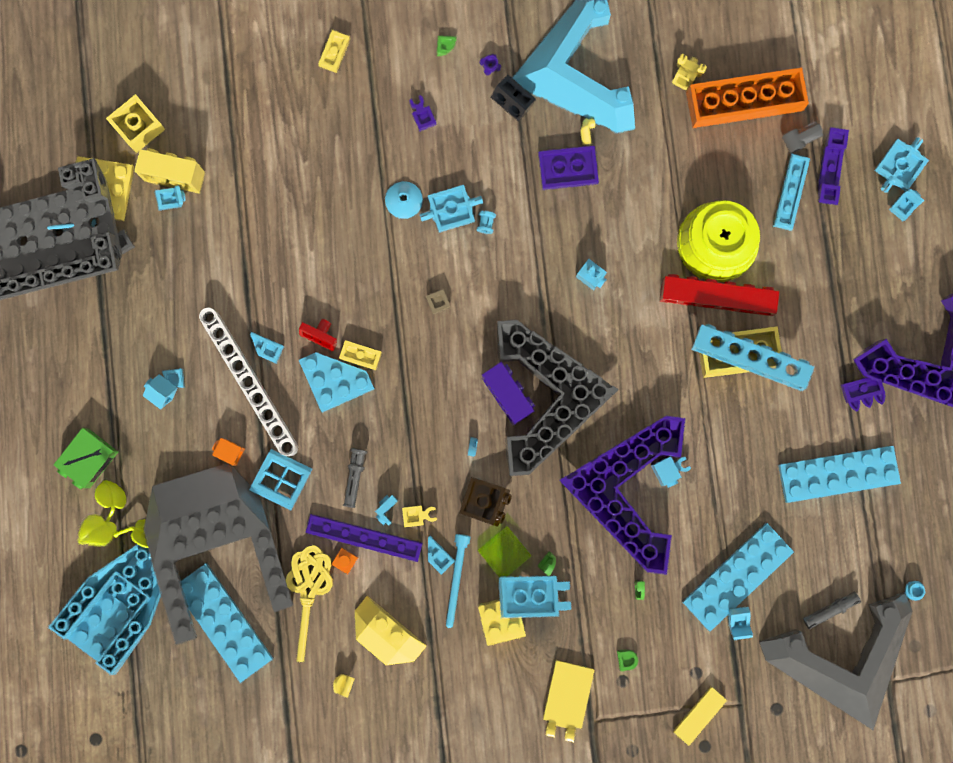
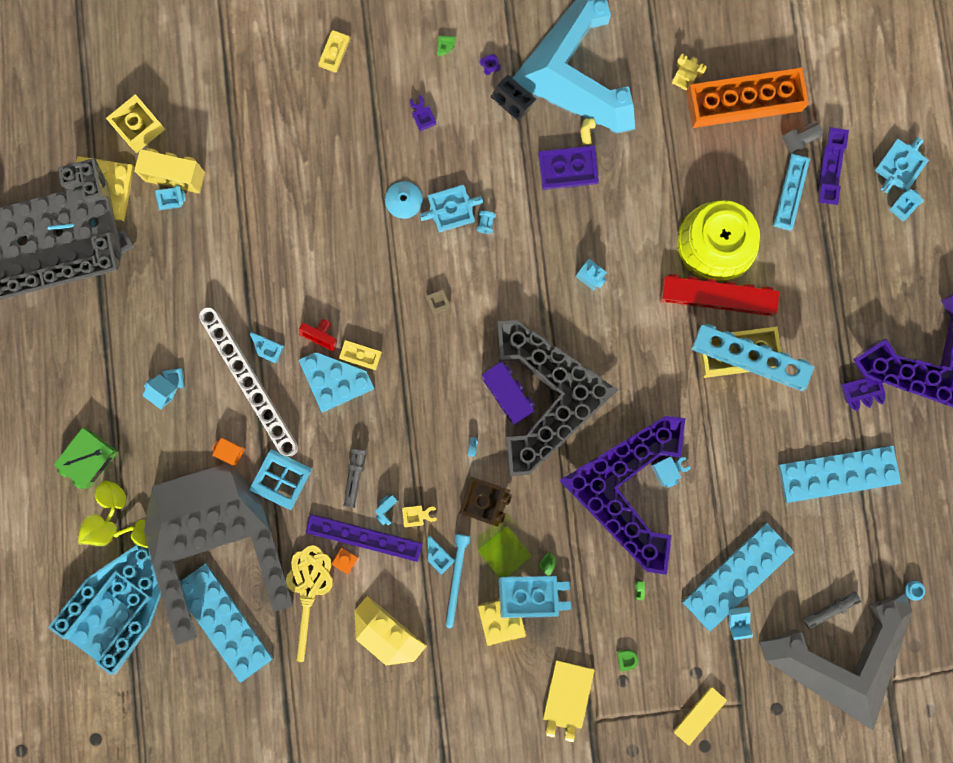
(343, 684): light yellow plate -> none

